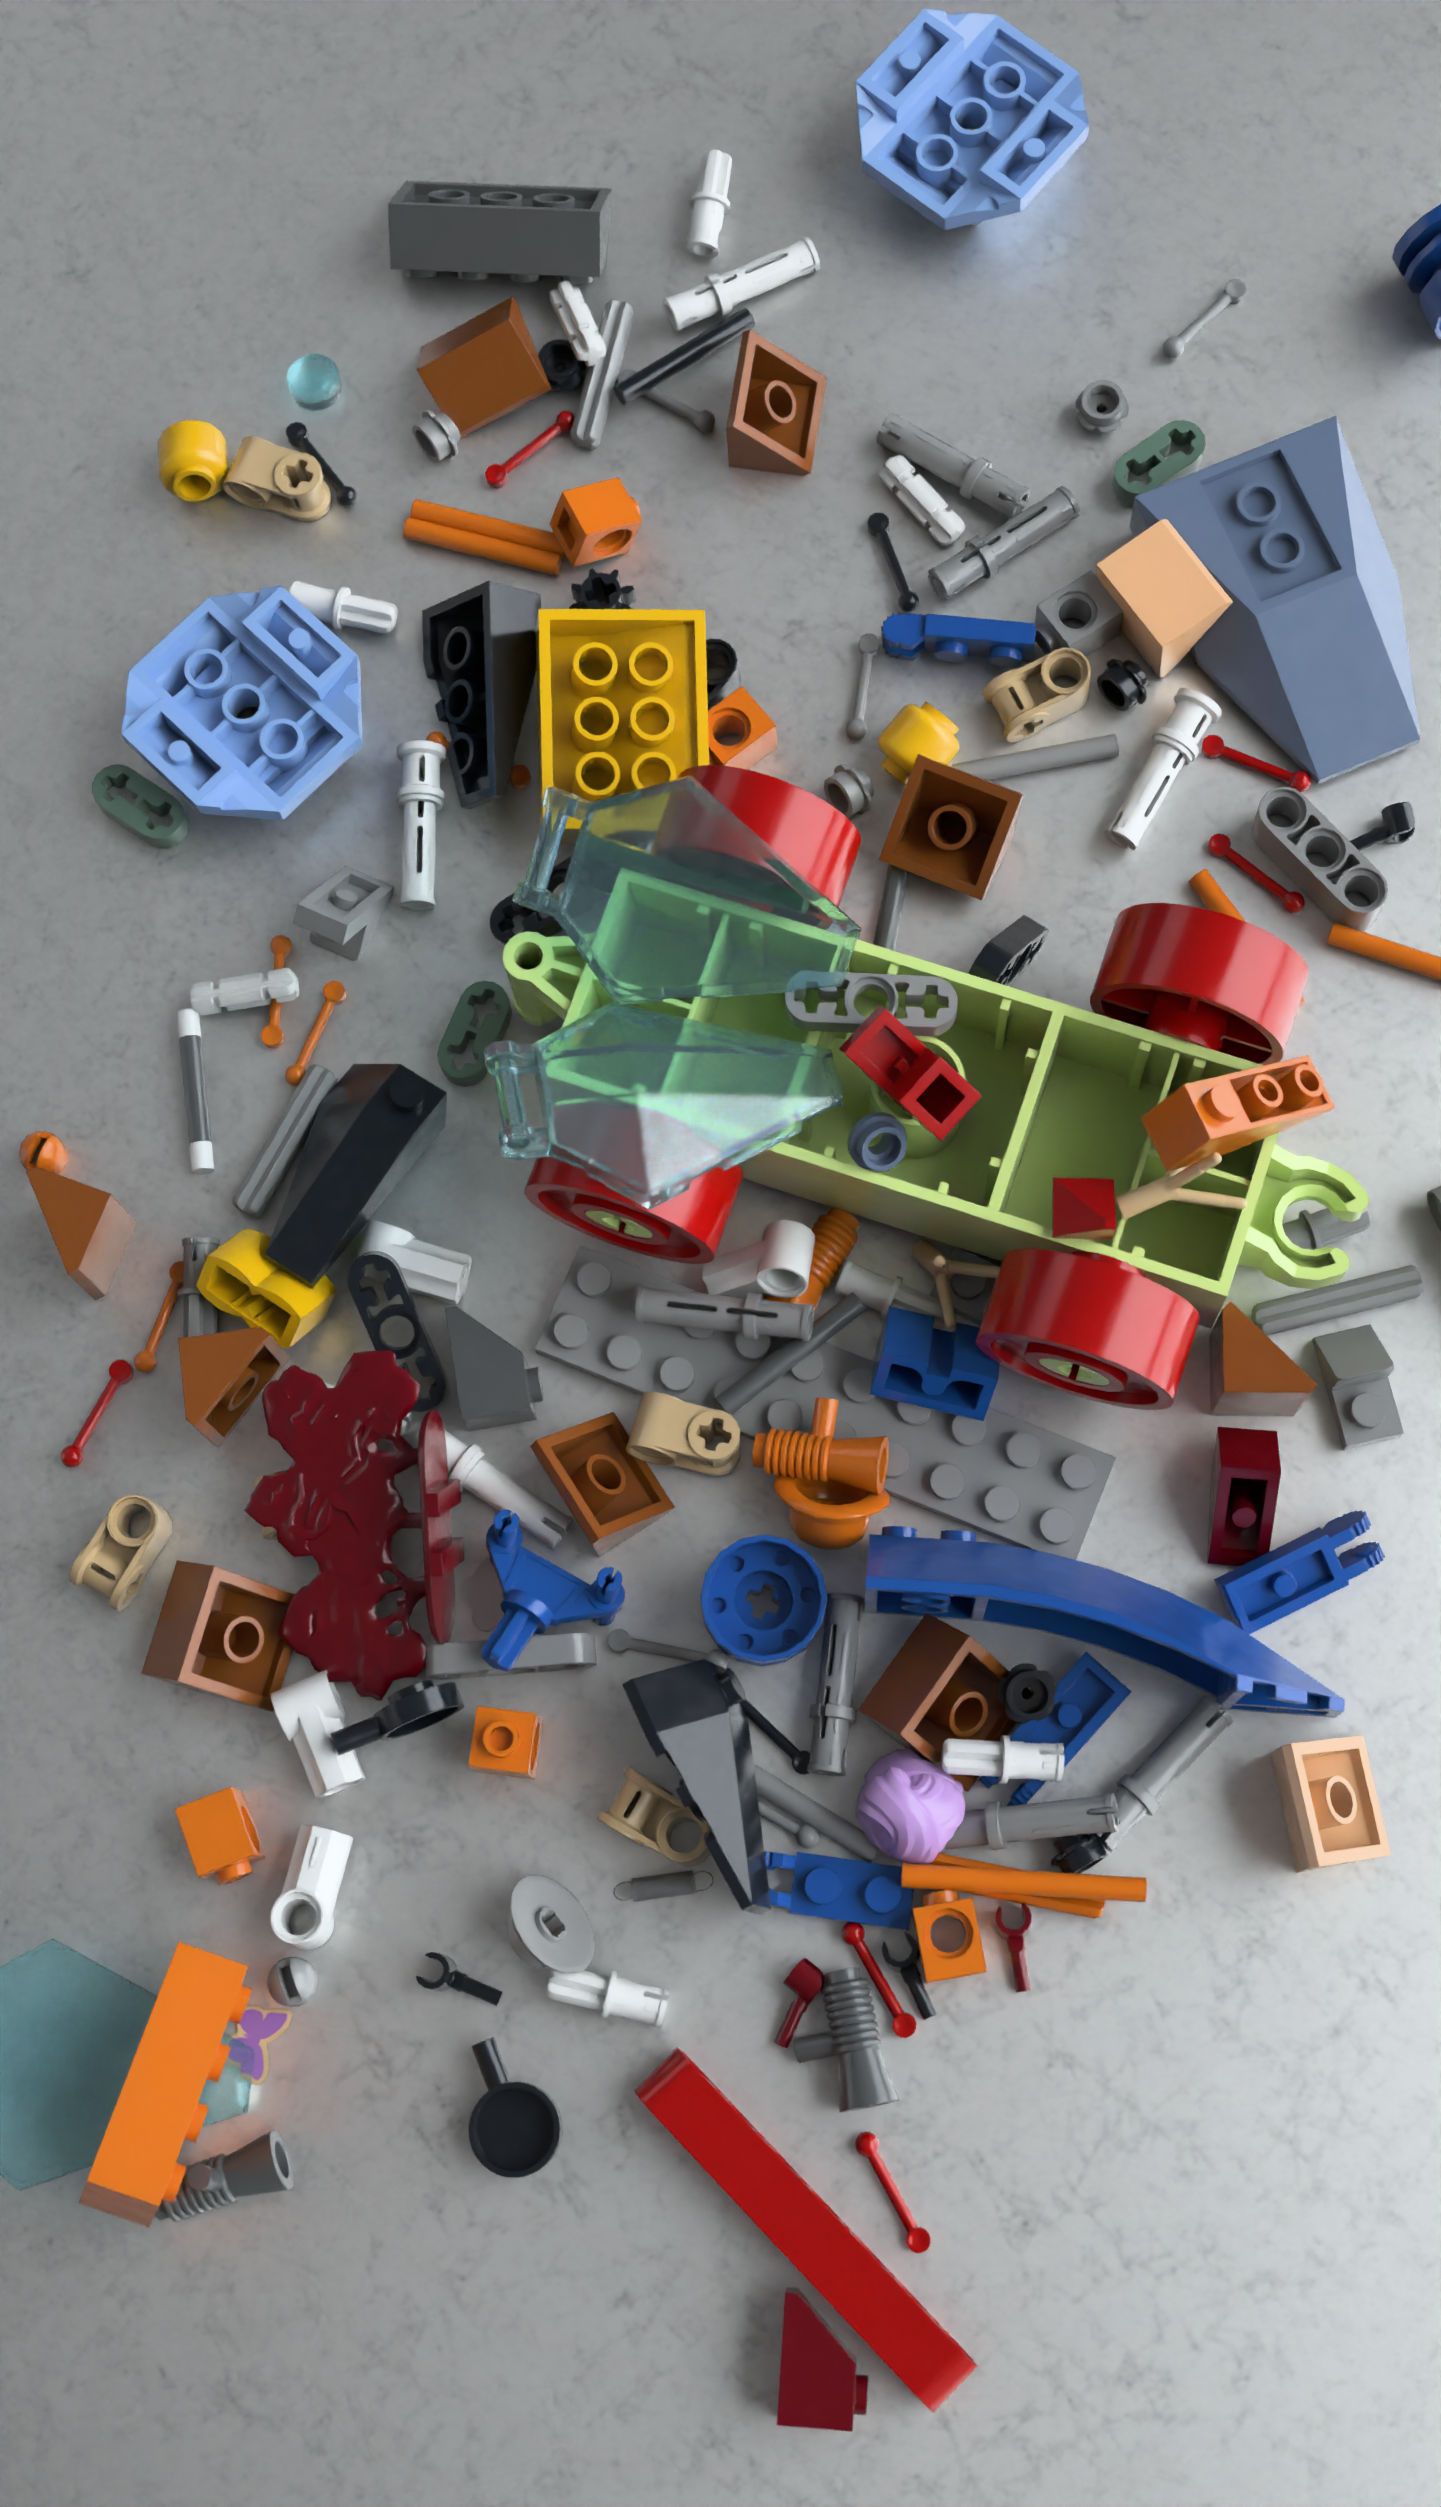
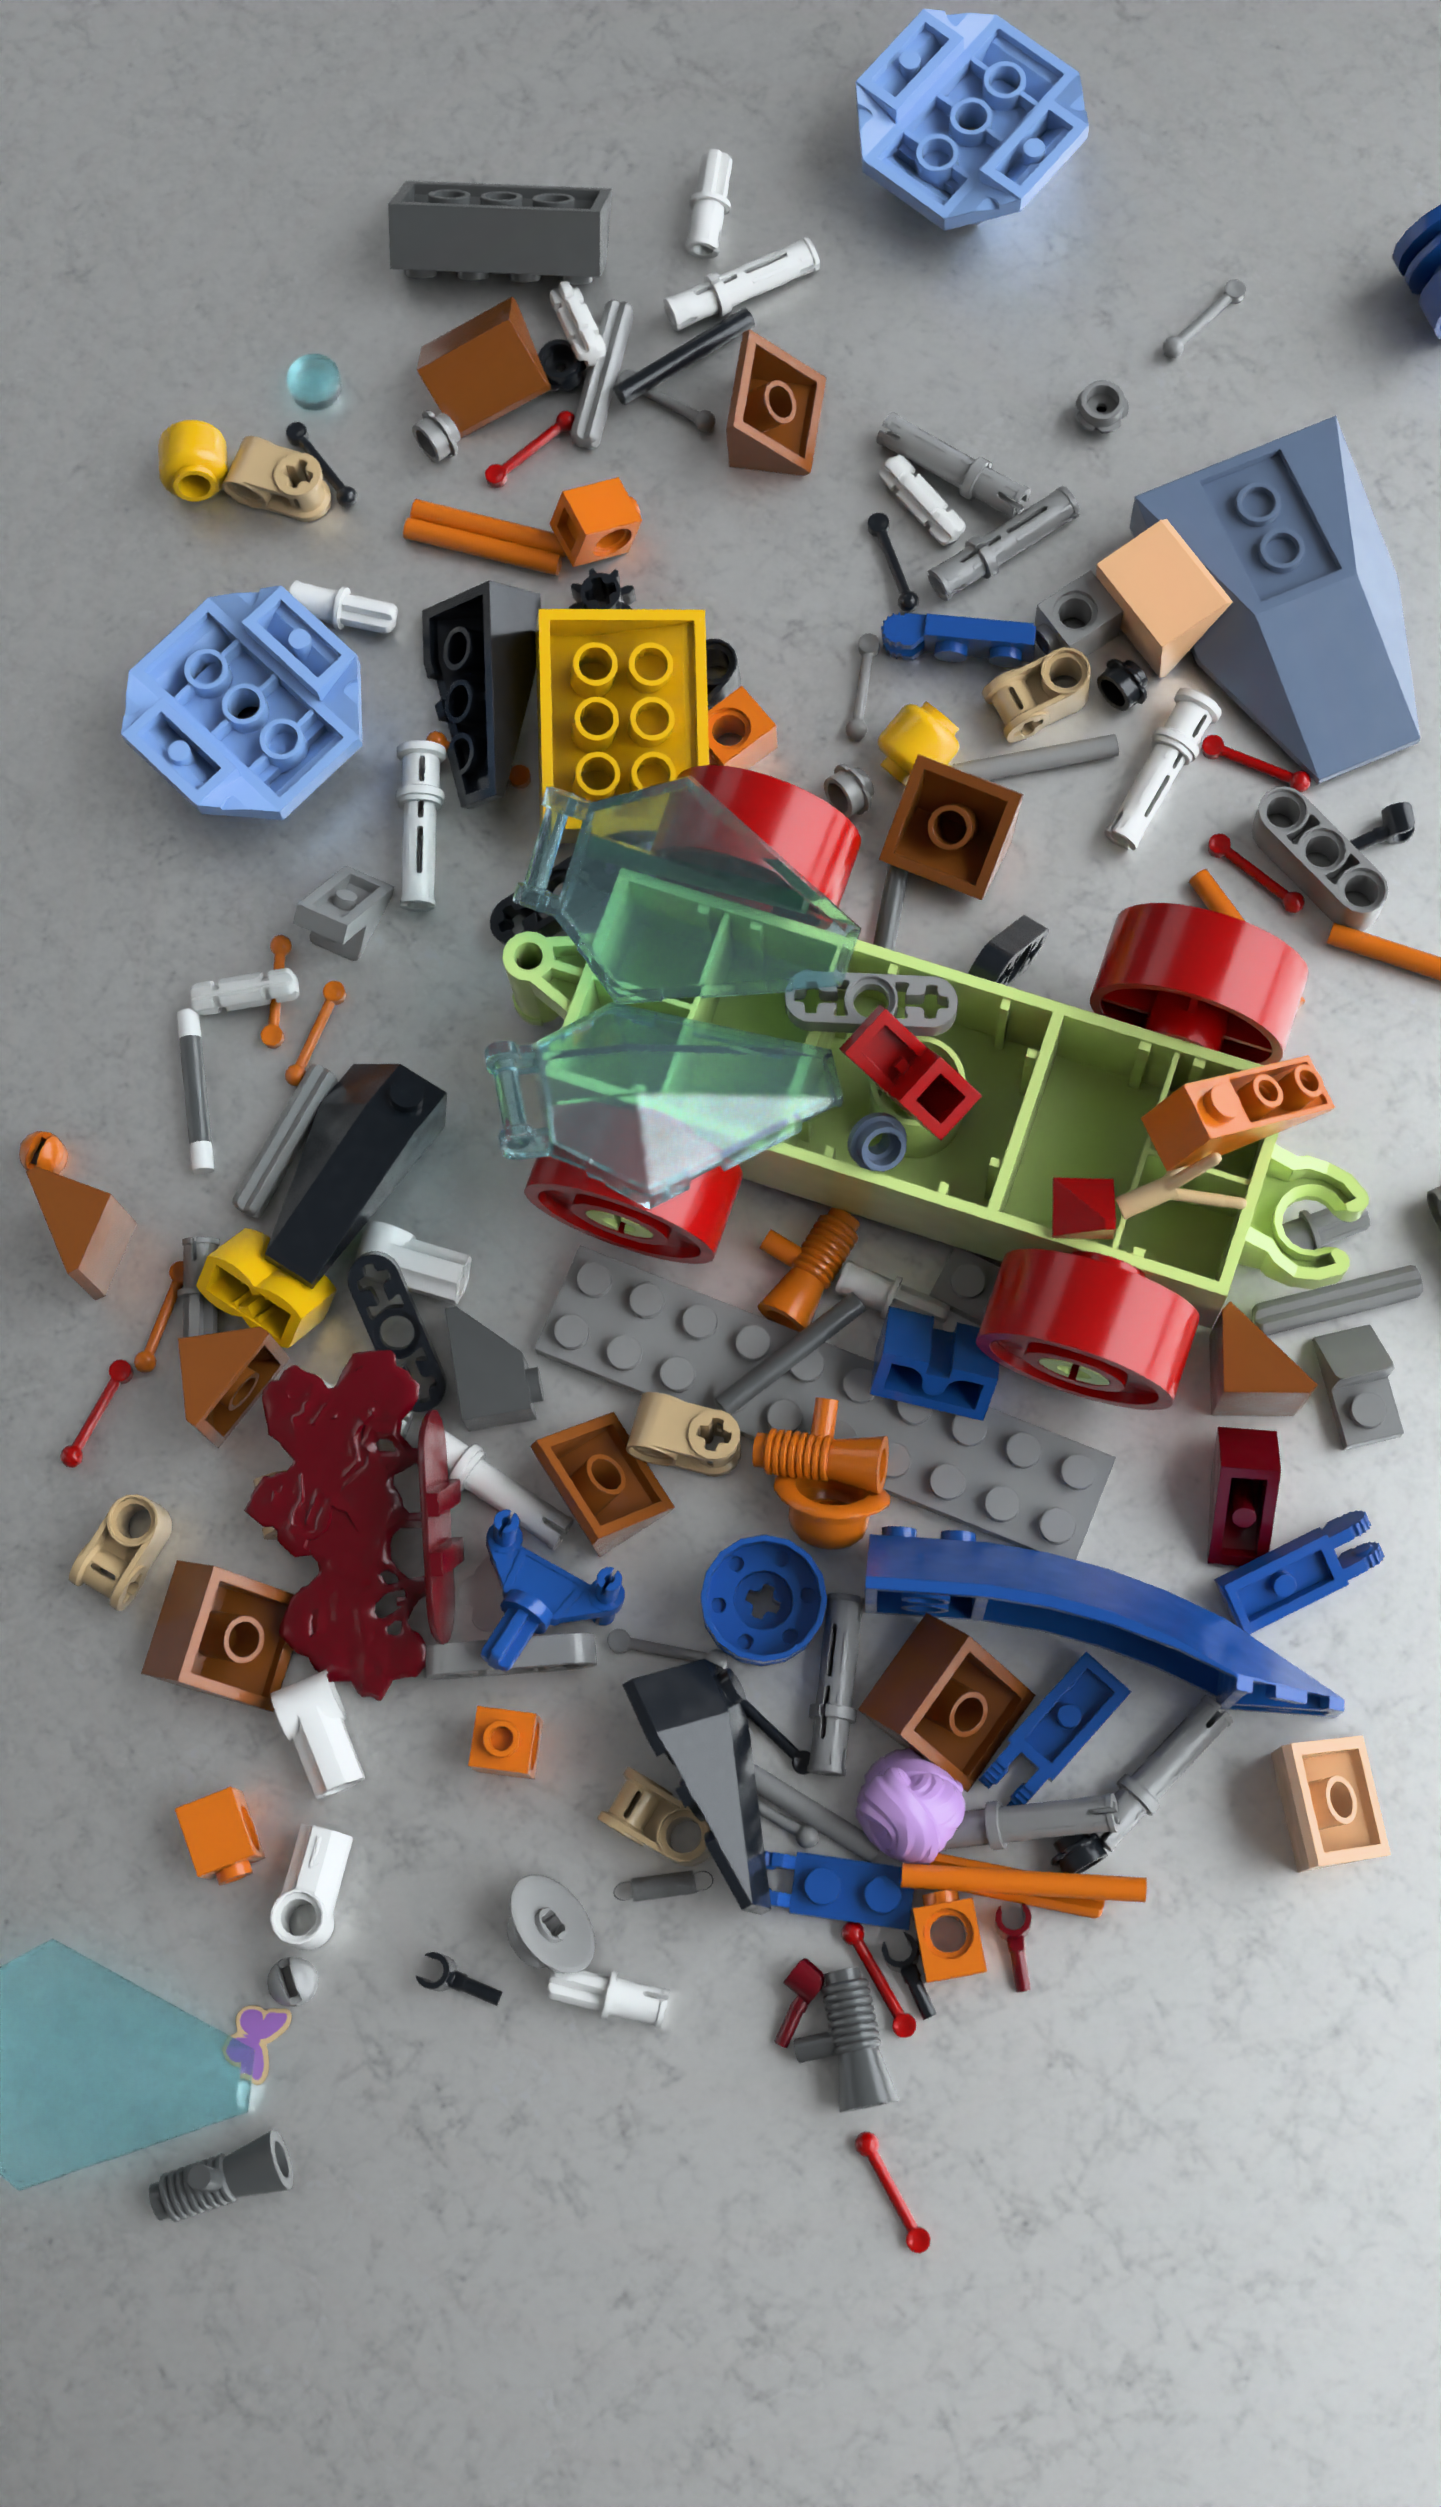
(134, 816): sand green beam -> none
(164, 2086): orange wedge -> none
(408, 1712): black piece -> none
(463, 1028): sand green beam -> none
(514, 2123): black piece -> none
(745, 1315): light grey pin -> none
(774, 1266): white piece -> none
(806, 2230): red beam -> none
(816, 2371): dark red slope -> none
(943, 1269): tan plant -> none
(1004, 1759): white axle -> none
(1041, 1701): black plate -> none
(1152, 454): sand green beam -> none

